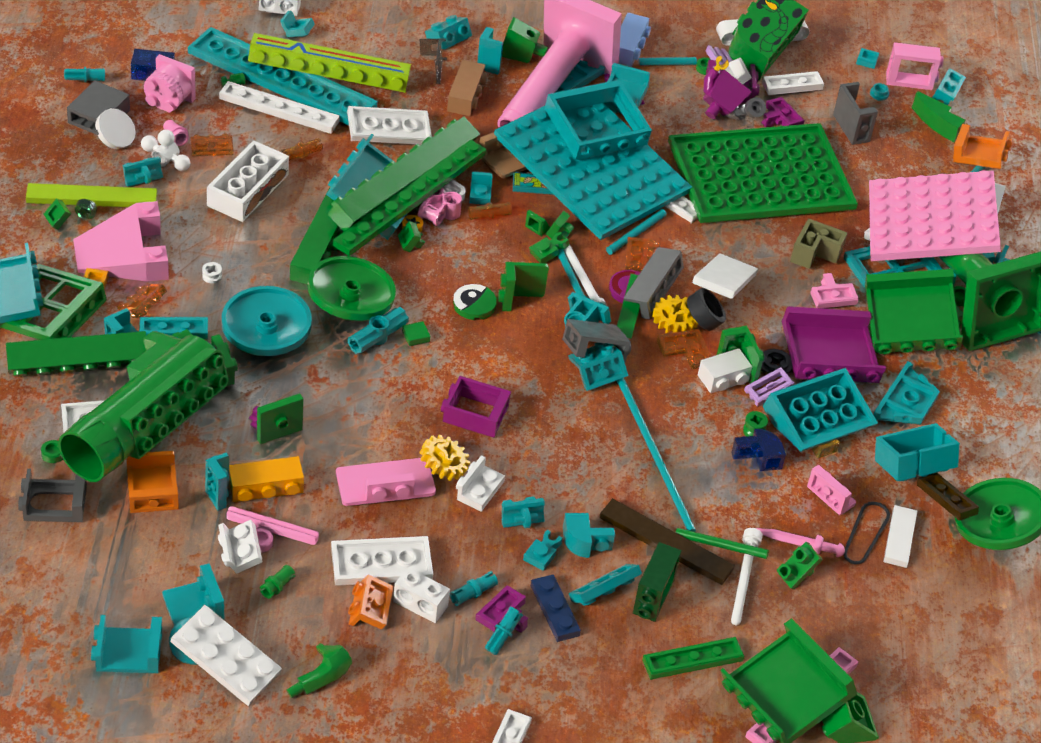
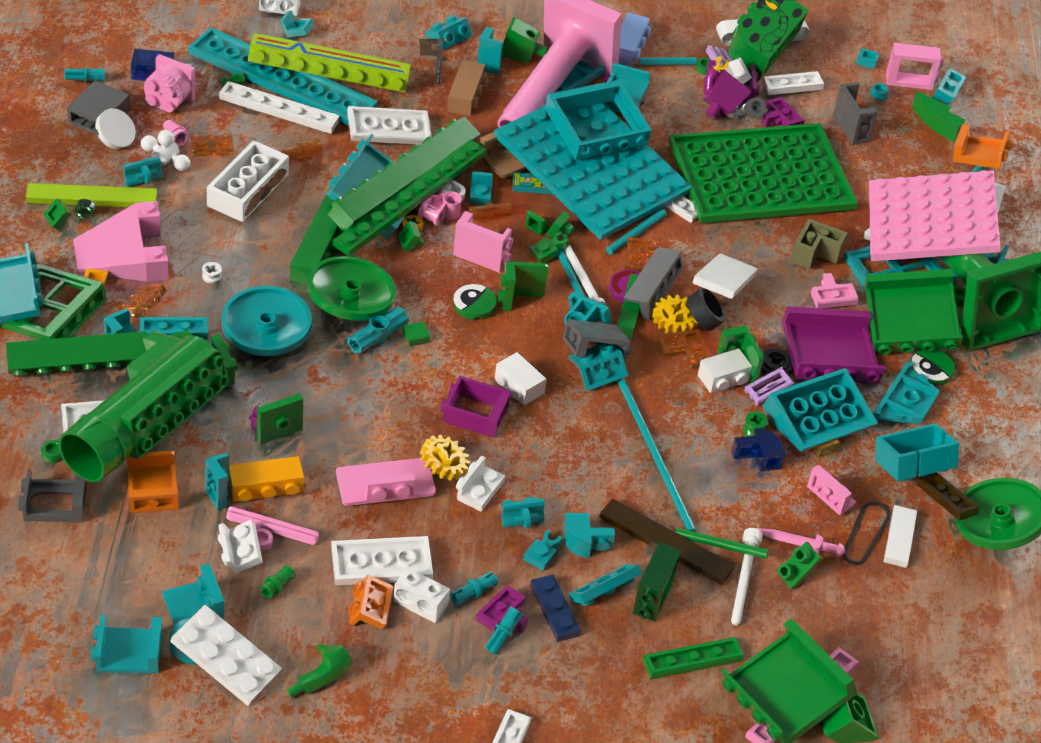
(481, 244): none -> bright pink panel
(520, 378): none -> white brick
(934, 366): none -> tile

